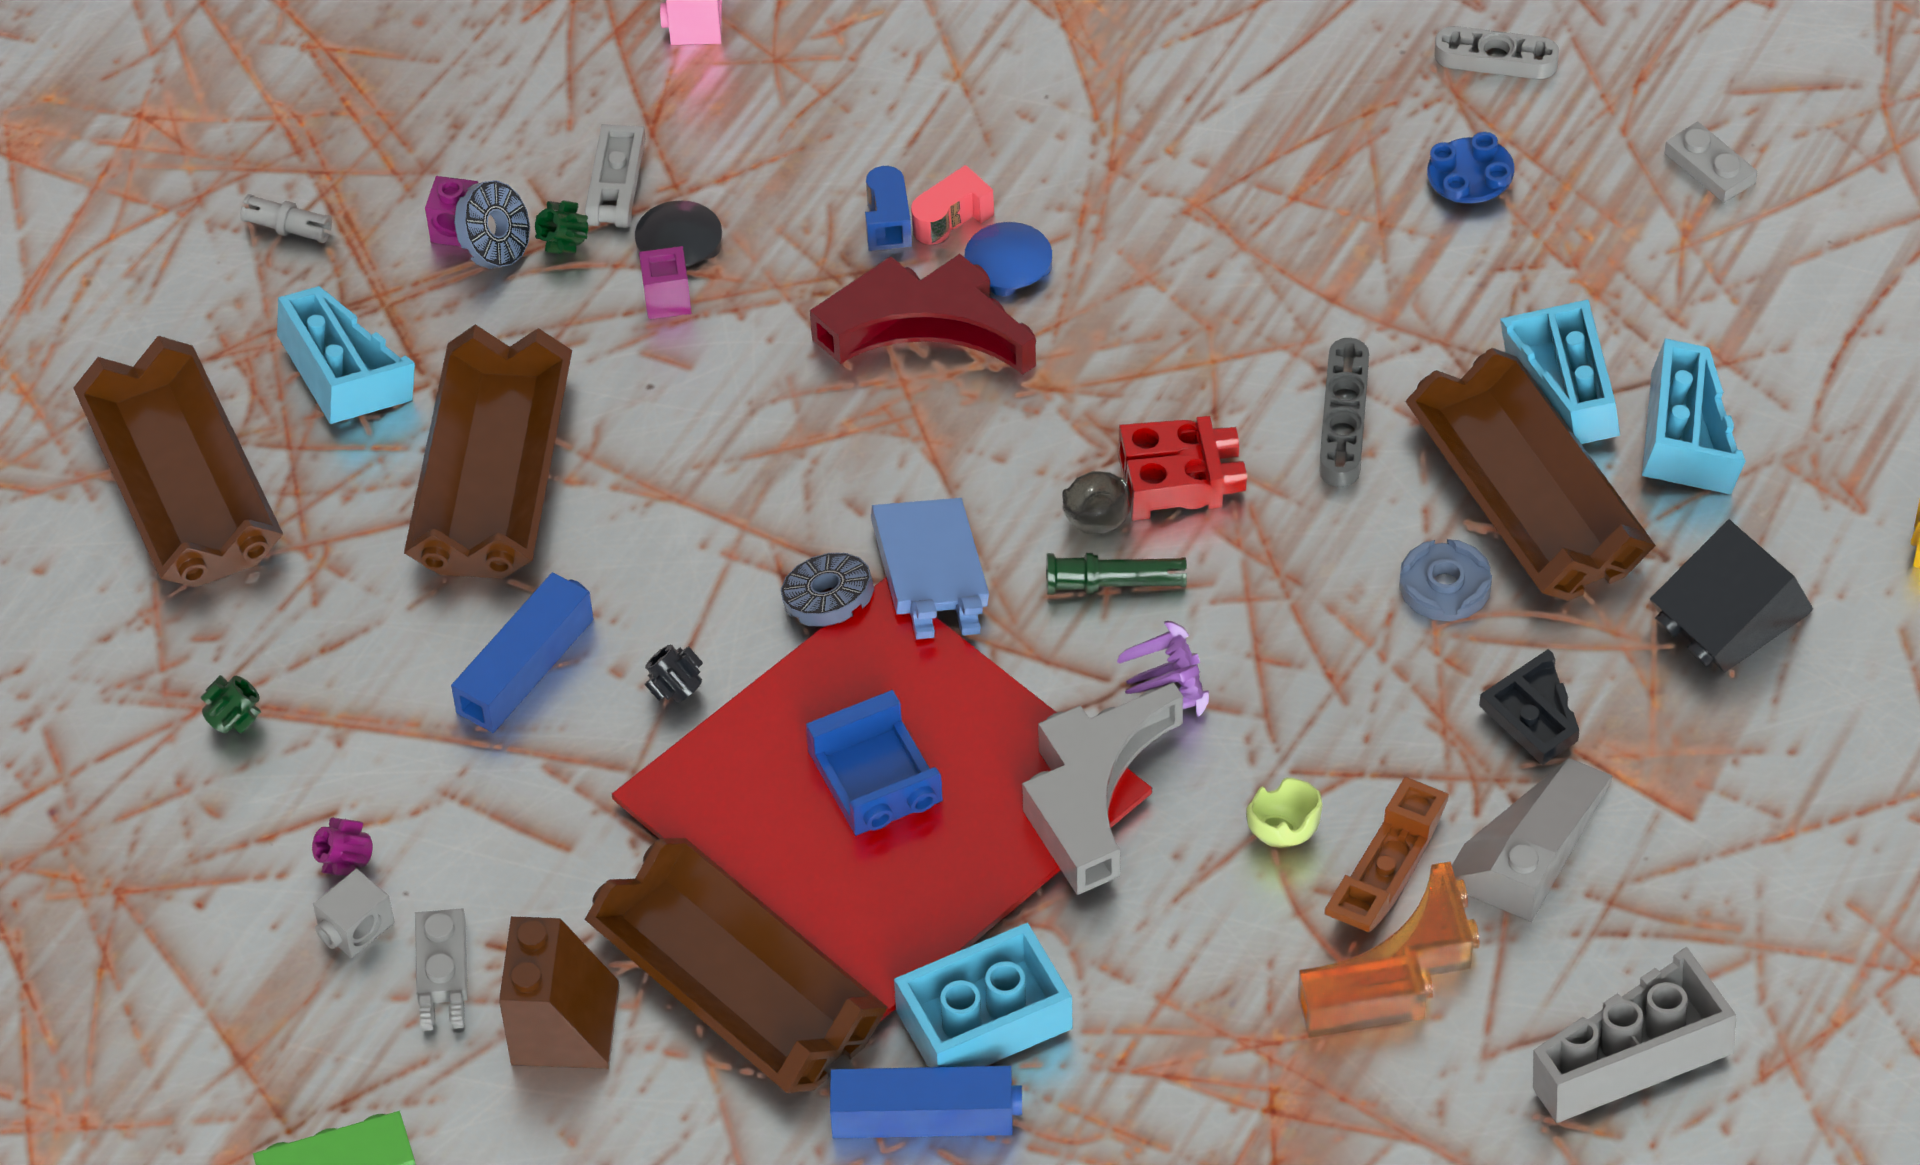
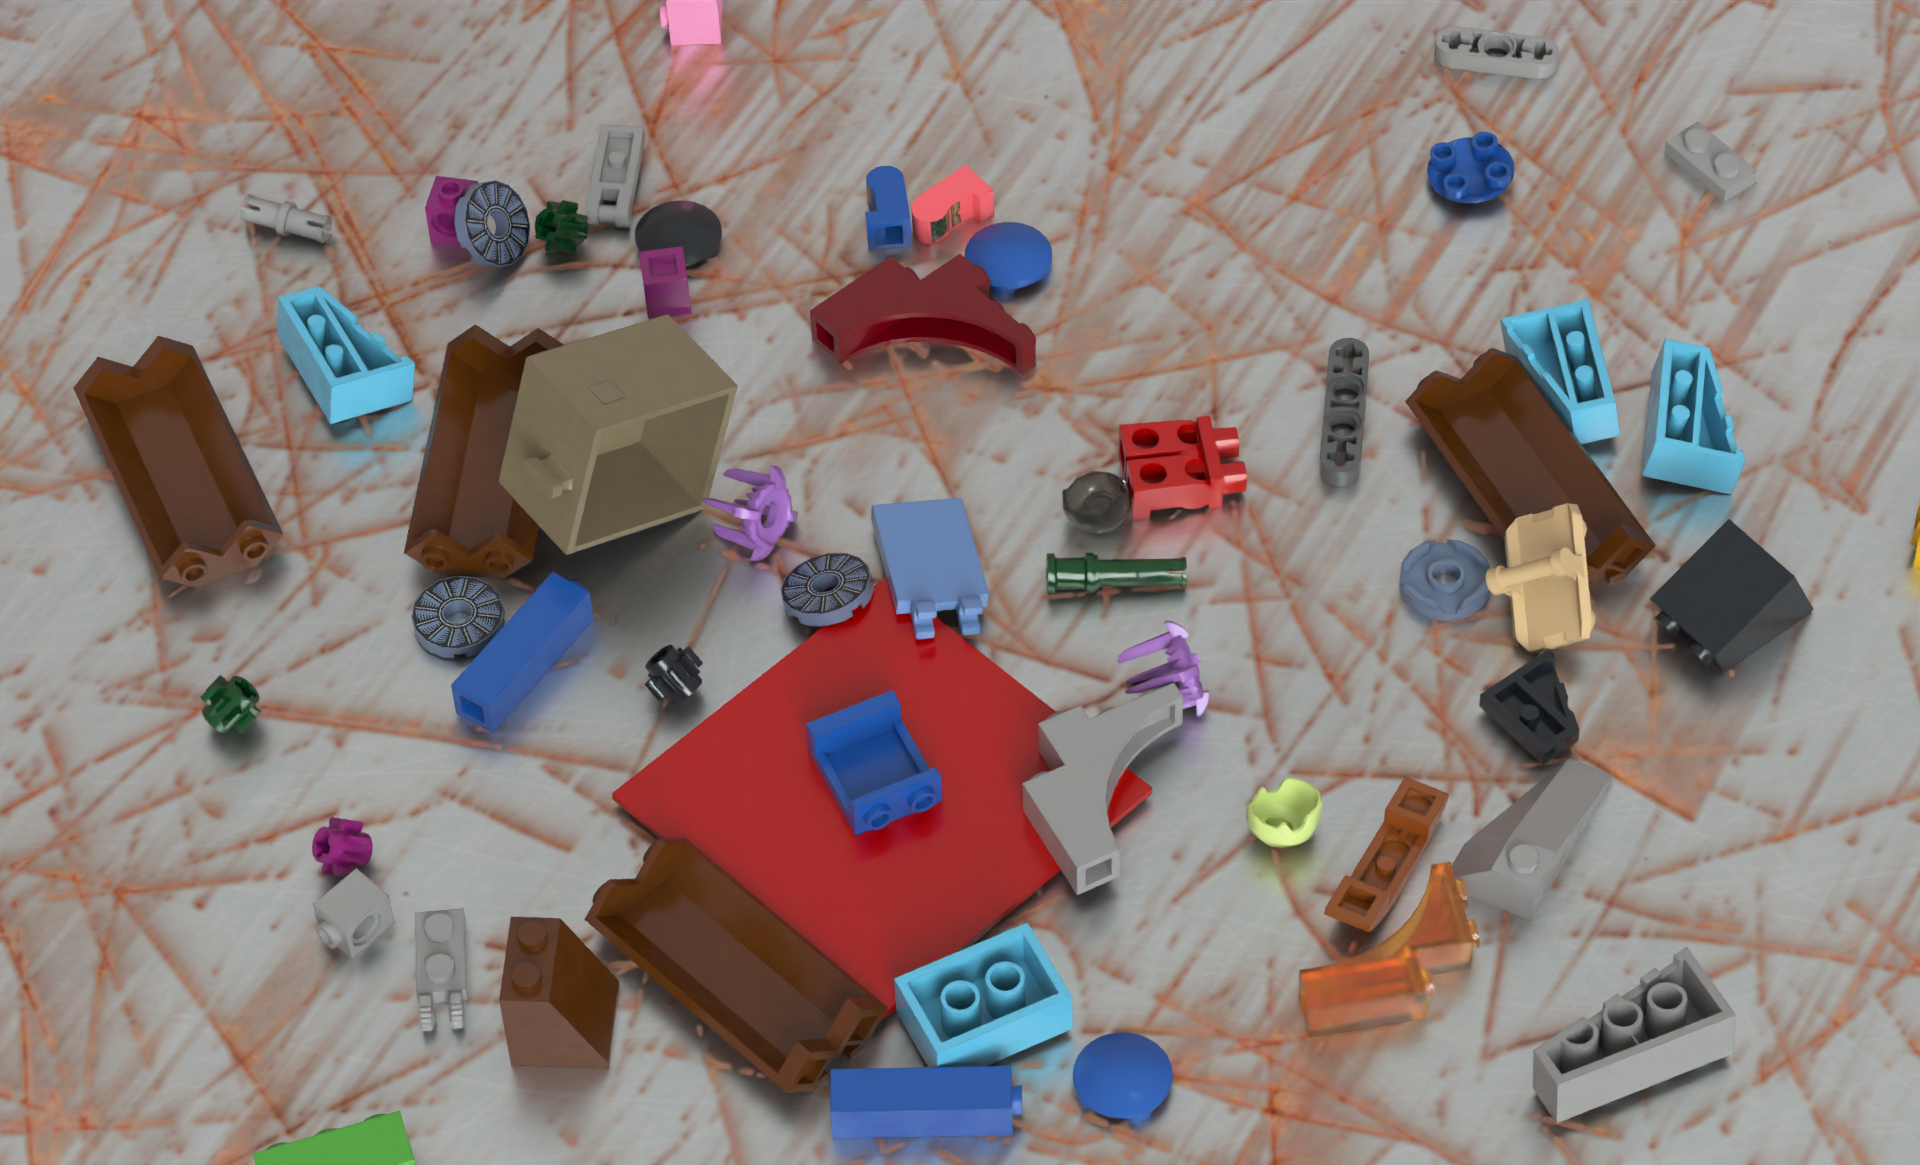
(454, 596): none -> tile
(616, 433): none -> dark tan piece
(769, 490): none -> medium lavender piece
(1122, 1076): none -> blue dish
(1546, 579): none -> tan shield

